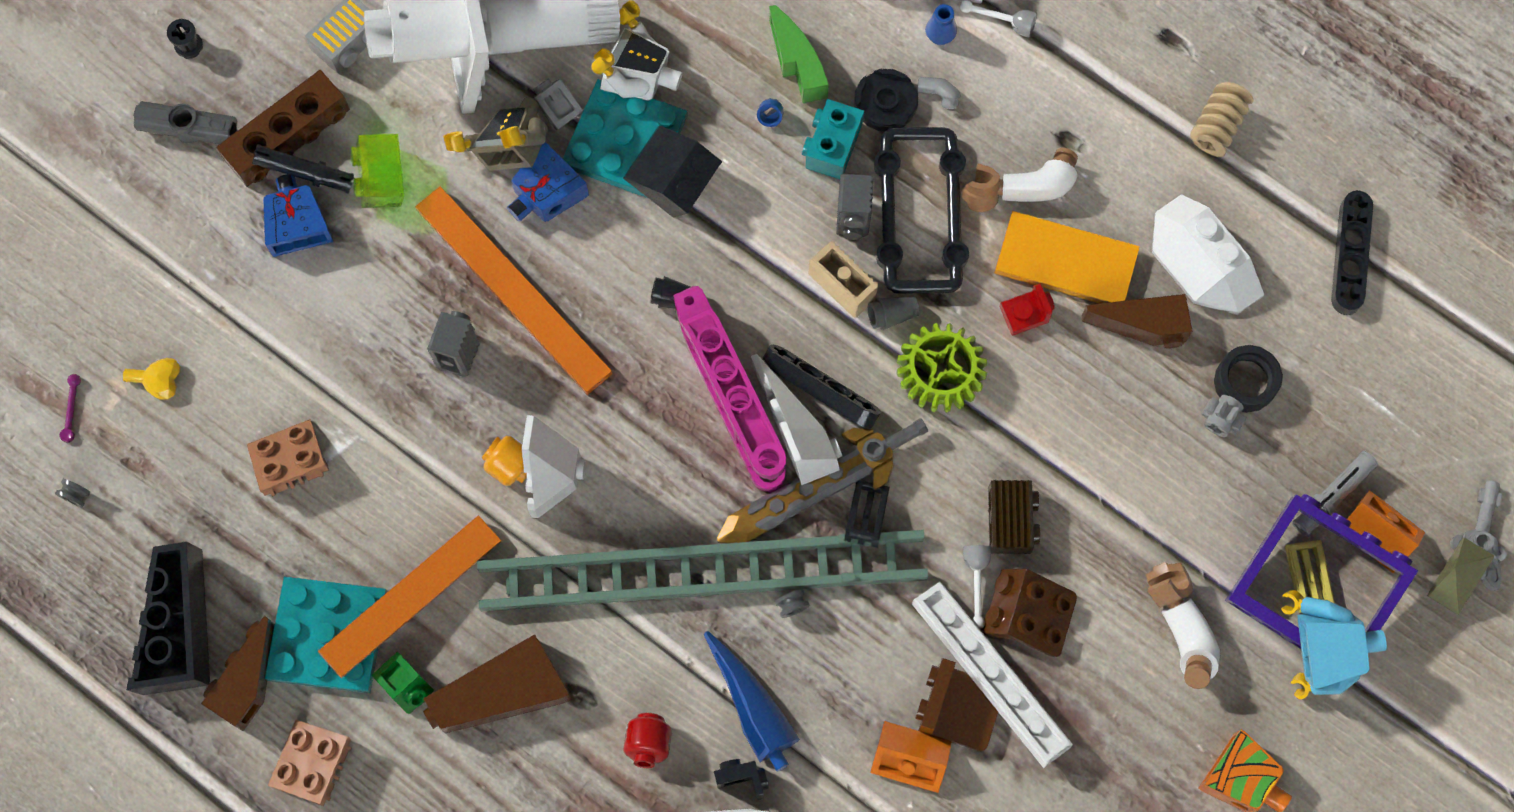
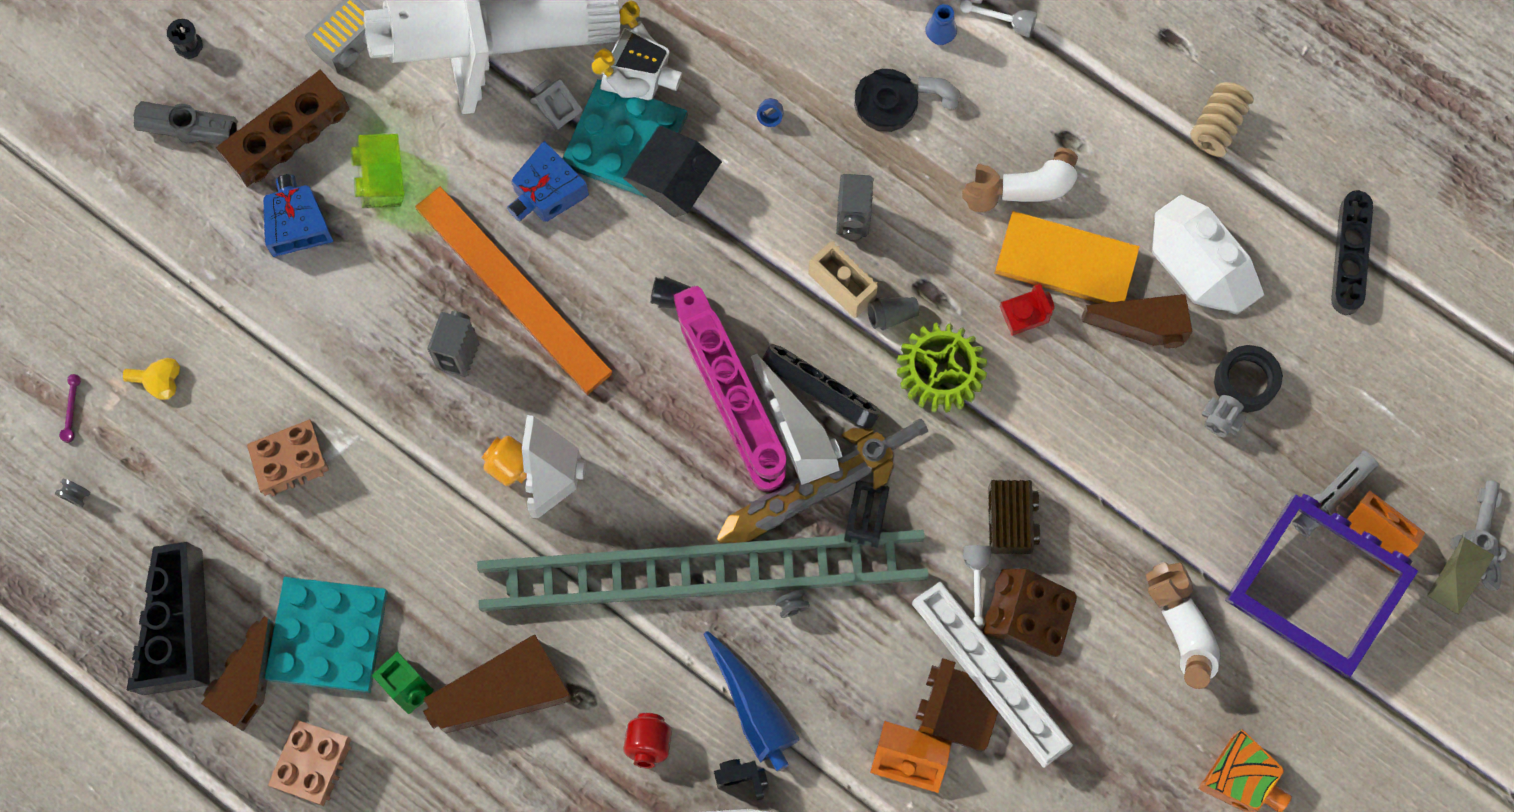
(302, 168): black pin -> none
(409, 597): orange tile -> none
(508, 139): torso -> none
(797, 57): bright green slope -> none
(833, 139): teal brick -> none
(889, 253): black bar -> none
(1308, 571): light yellow tile -> none
(1331, 646): medium azure torso -> none

